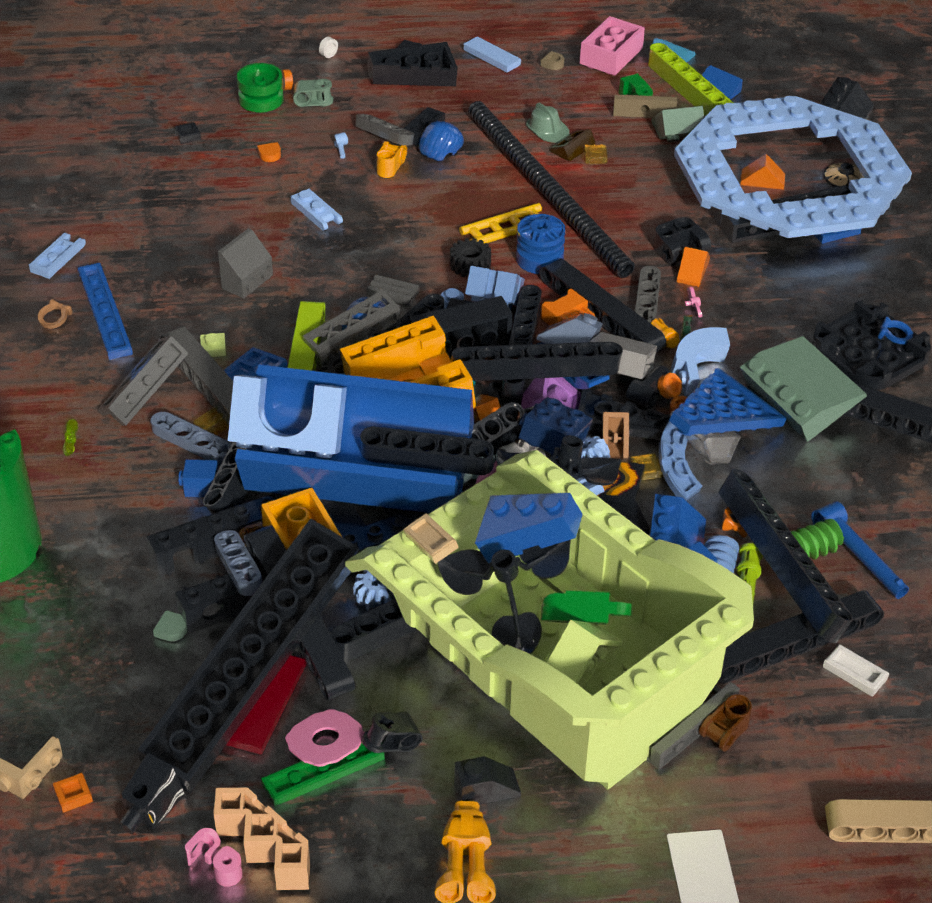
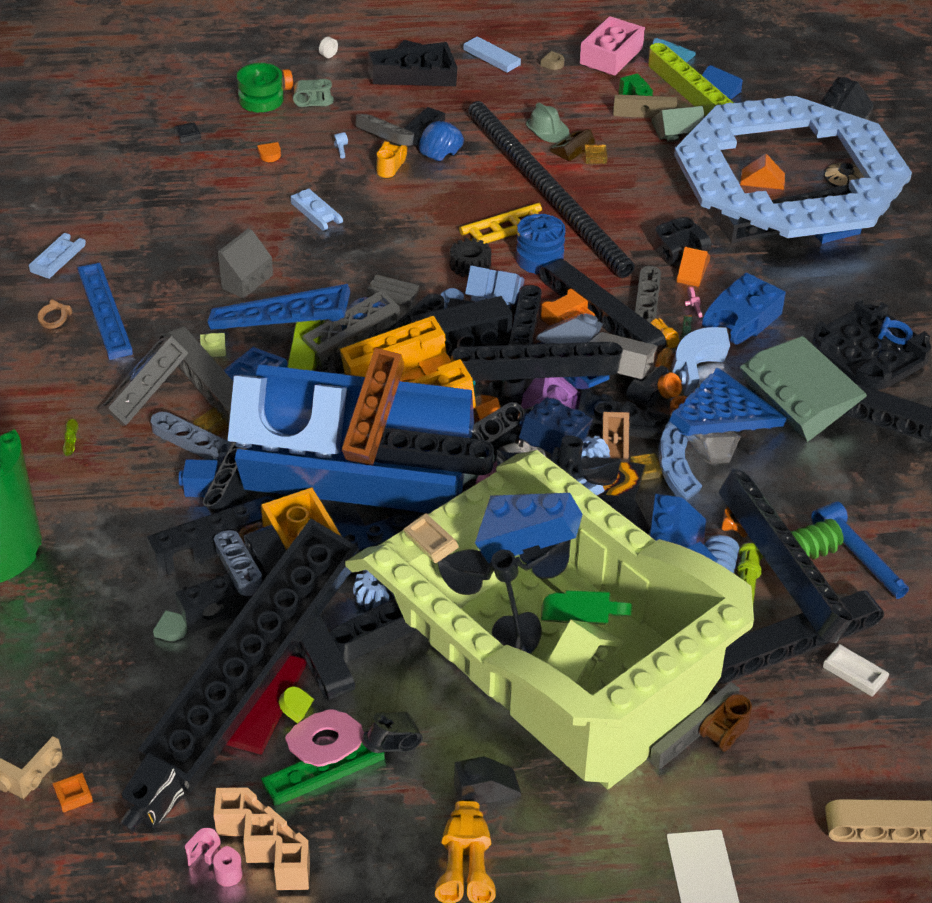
(295, 703): none -> lime tile
(297, 307): none -> blue wing
(373, 407): none -> dark orange brick
(665, 357): none -> clear orange tile
(745, 308): none -> blue brick

